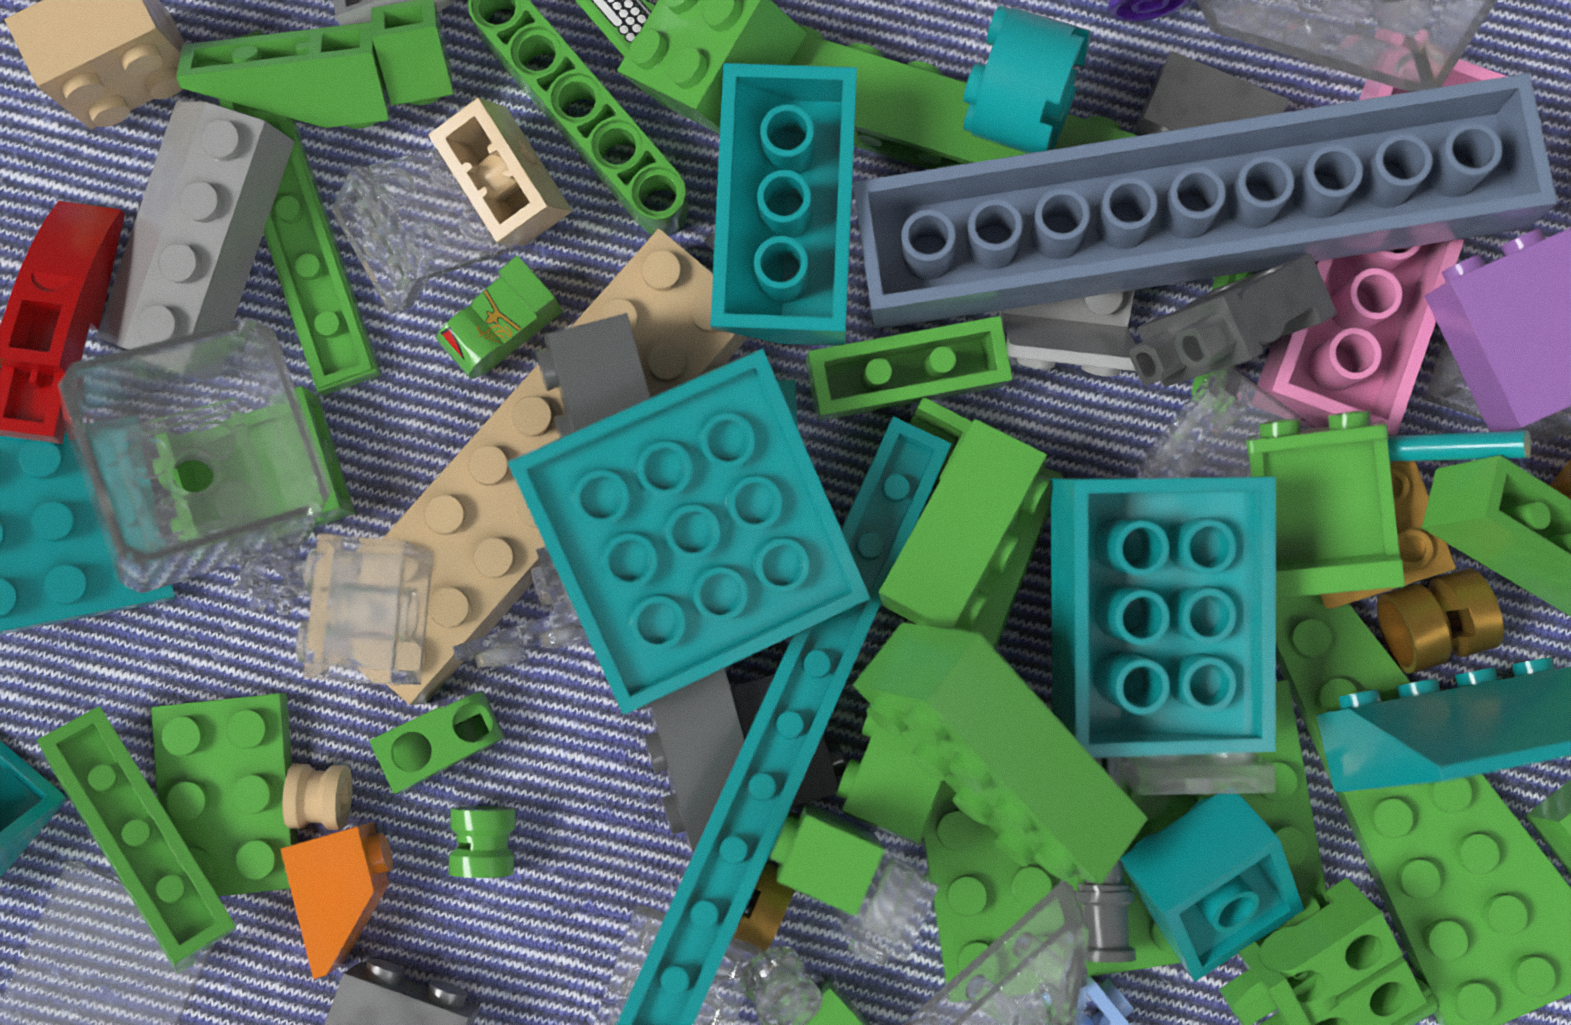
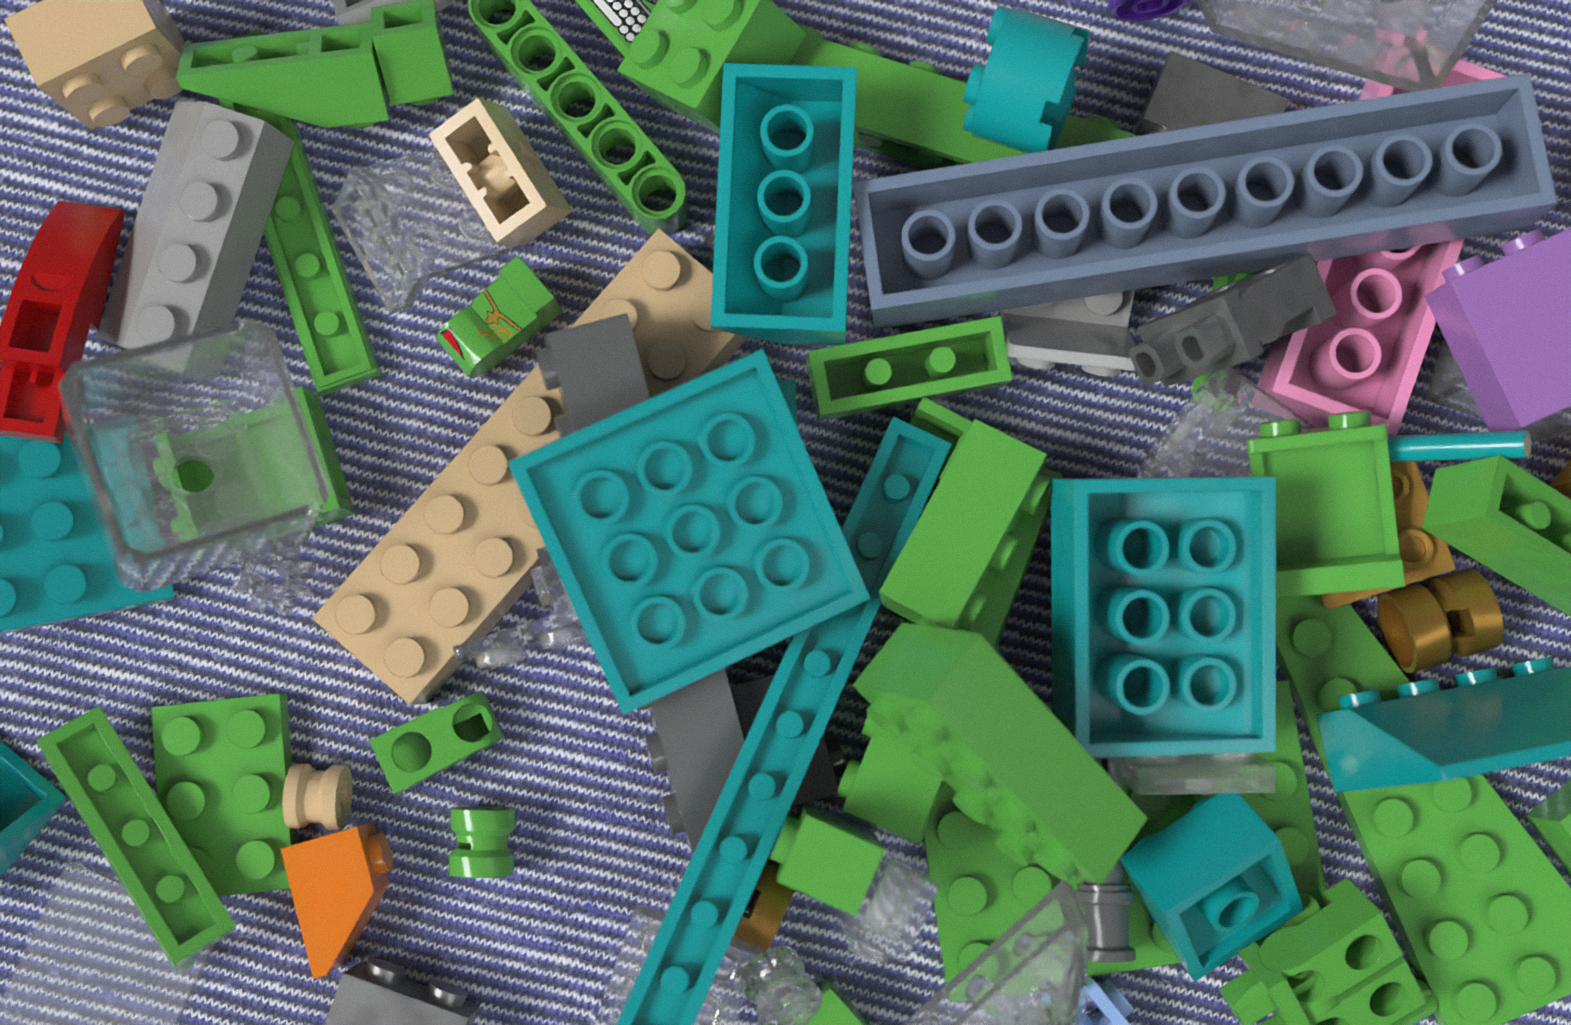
(365, 610): clear brick -> none

